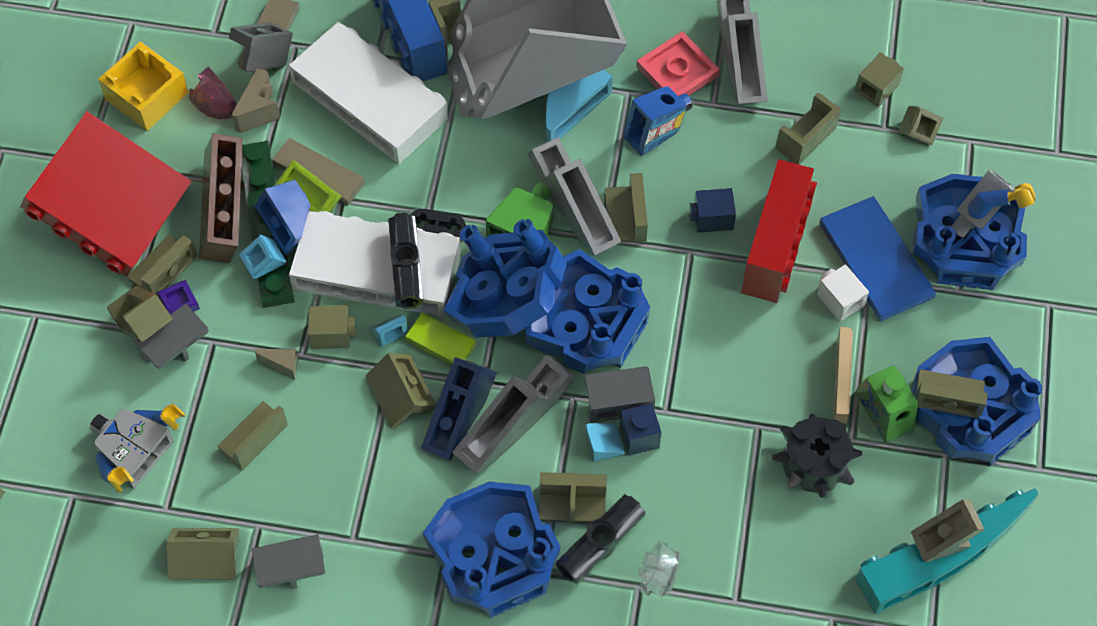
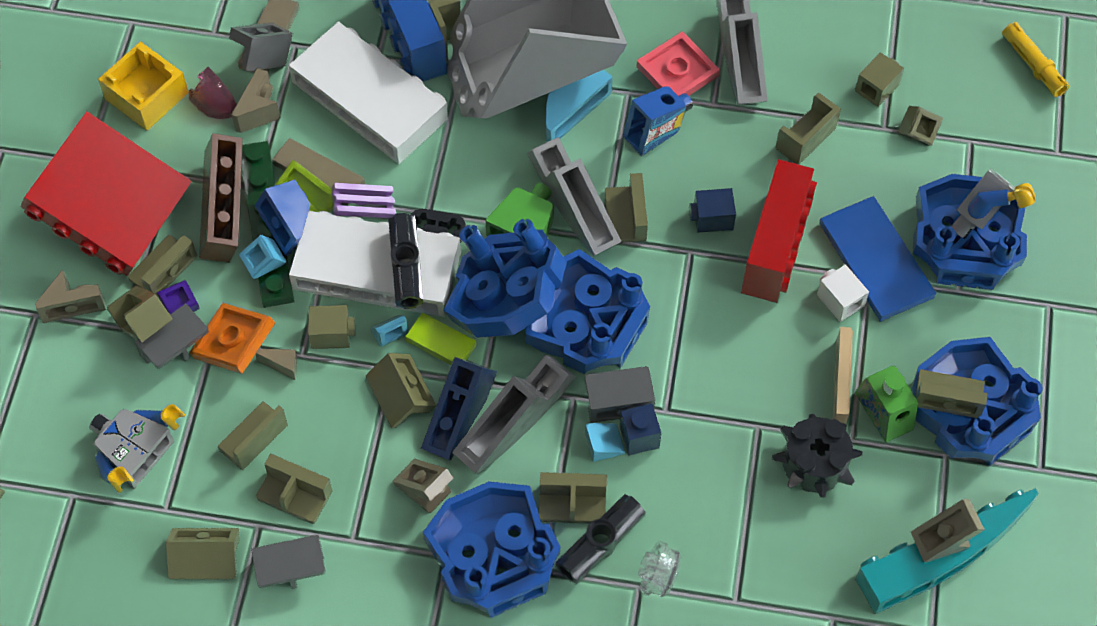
(62, 302): none -> dark tan slope
(232, 338): none -> orange tile
(294, 489): none -> olive panel
(372, 195): none -> tile
(424, 483): none -> dark tan slope
(1042, 68): none -> yellow pin

